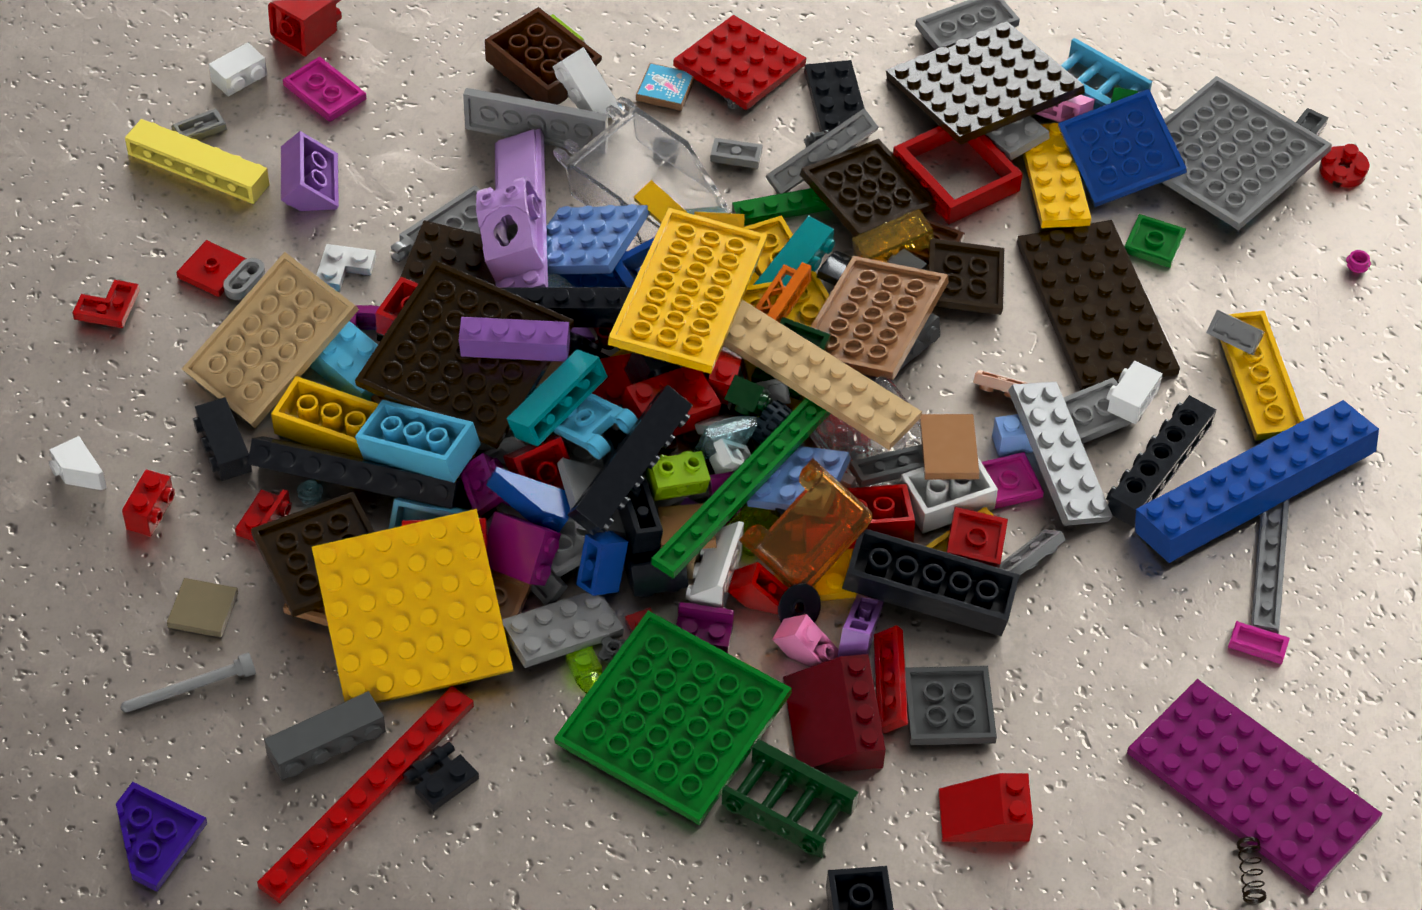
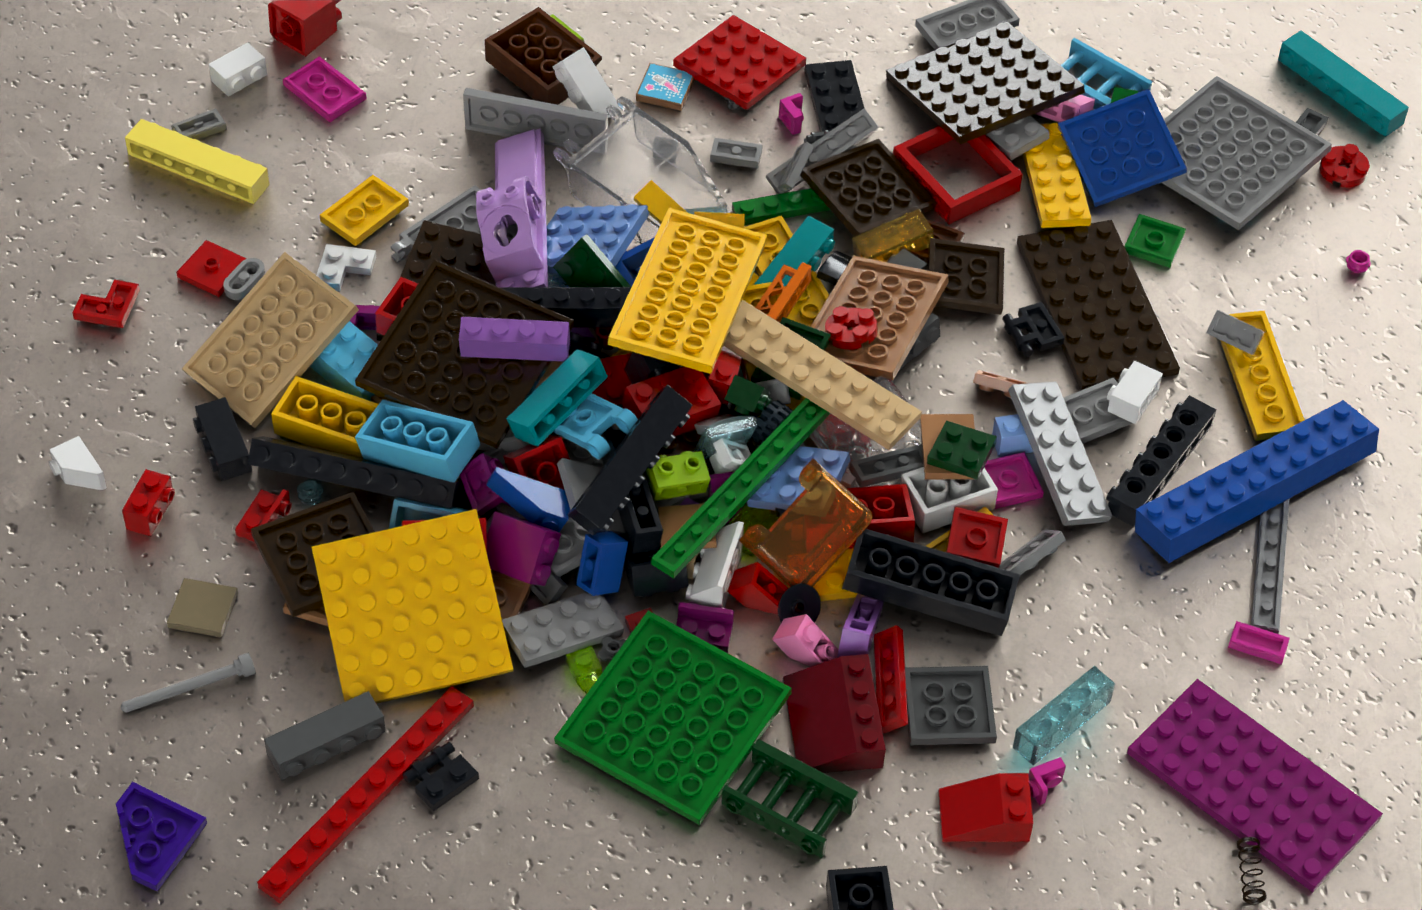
(309, 174): medium lavender slope -> none
(364, 210): none -> yellow plate
(588, 267): none -> dark green plate
(791, 113): none -> dark pink bracket
(795, 167): none -> light grey tile
(863, 326): none -> red plate
(961, 450): none -> dark green plate
(1040, 326): none -> black plate
(1044, 777): none -> dark pink bracket
(1063, 715): none -> clear light blue brick
(1343, 83): none -> teal brick

